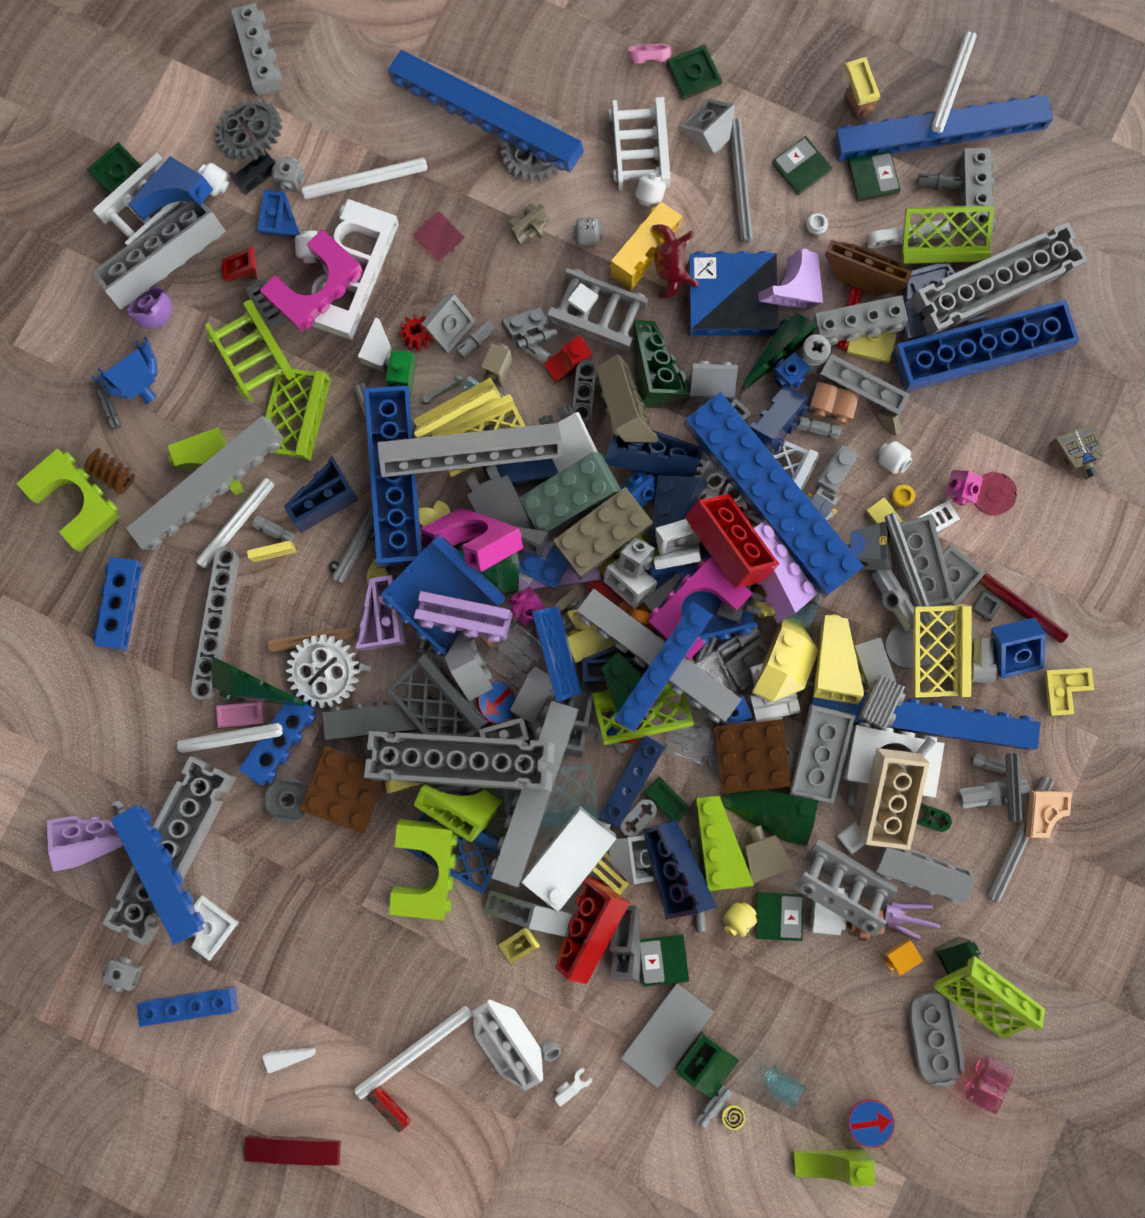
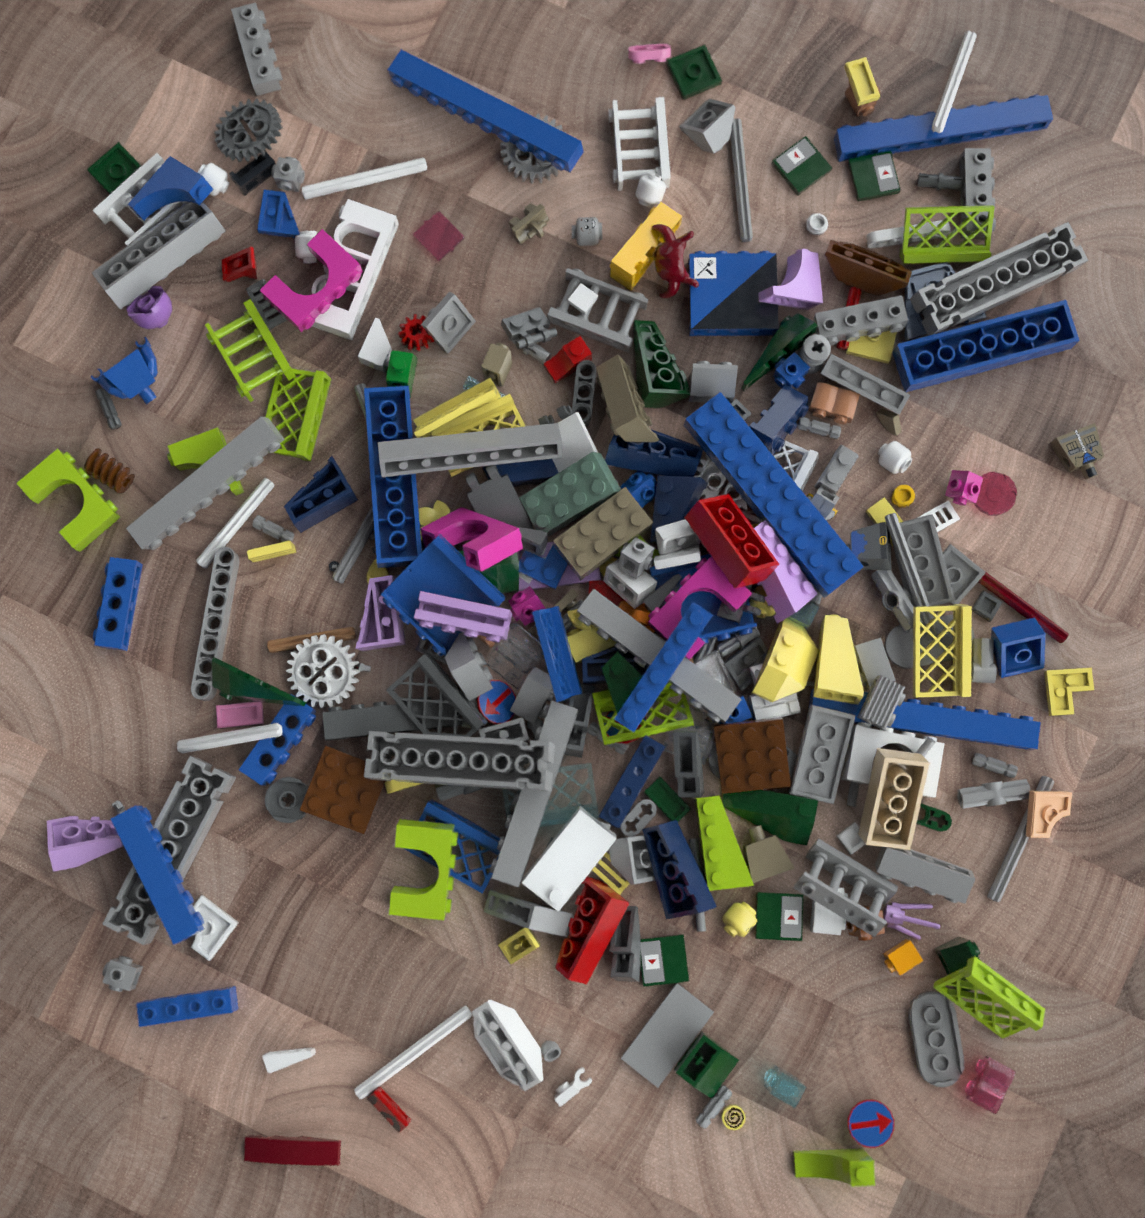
(428, 398): light grey hinge -> none
(461, 814): lime arch -> none
(475, 339): light grey axle -> none
(688, 764): none -> dark grey slope
(1013, 787): dark grey axle -> none

